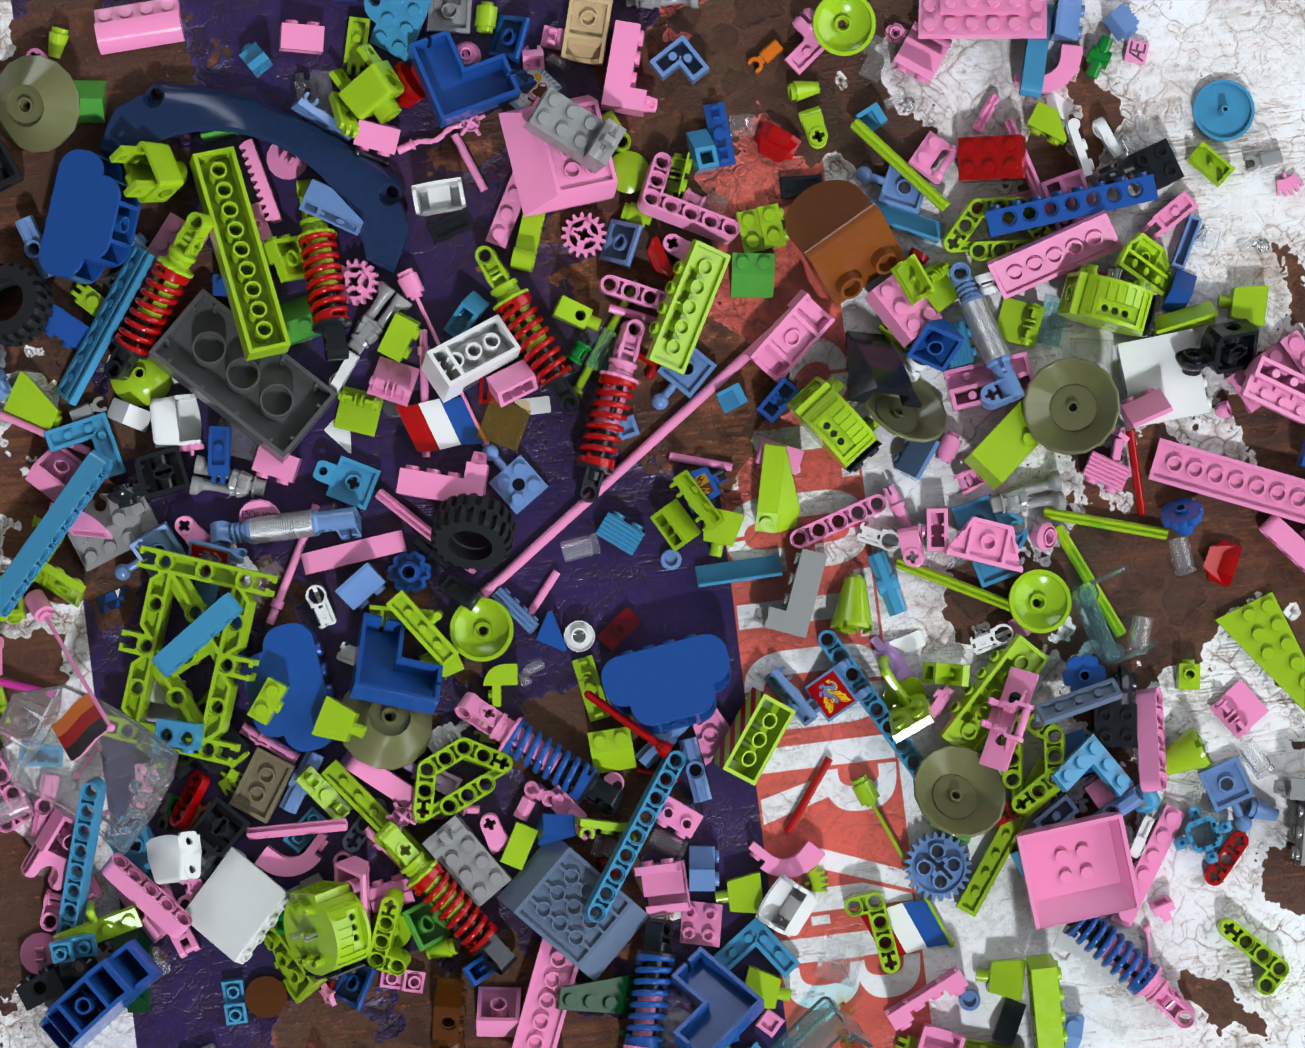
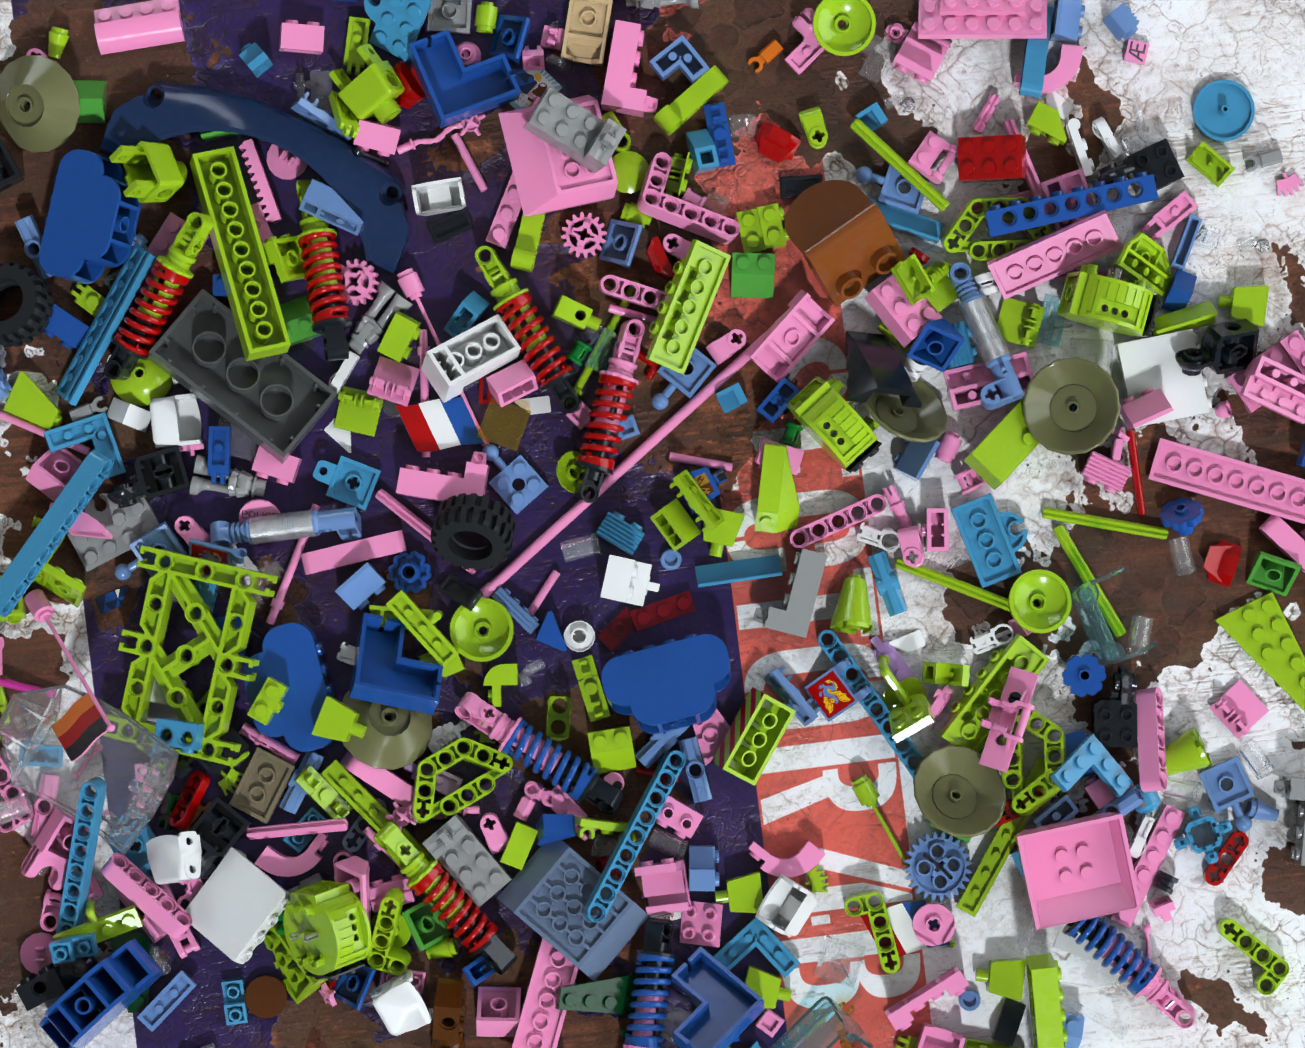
(167, 1001): none -> medium blue plate
(197, 634): dark azure beam -> none
(322, 609): white piece -> none
(401, 1005): none -> white piece
(427, 548): black pin -> none
(558, 716): none -> lime piece
(564, 466): none -> lime dish
(581, 417): none -> bright pink tile
(627, 580): none -> white hinge
(662, 611): none -> dark red plate
(663, 747): red piece -> none
(691, 100): none -> lime beam
(723, 347): none -> bright pink piece
(791, 434): none -> green bush
(802, 89): lime cone -> none
(808, 795): red bar -> none
(922, 928): none -> bright pink plate
(986, 544): bright pink wing -> none
(1016, 499): light grey piece -> none
(1043, 536): bright pink cone -> none
(1077, 702): sand blue panel -> none
(1098, 57): green axle -> none
(1165, 882): none -> black wheel
(1187, 675): lime brick -> none
(1272, 573): none -> bright green slope

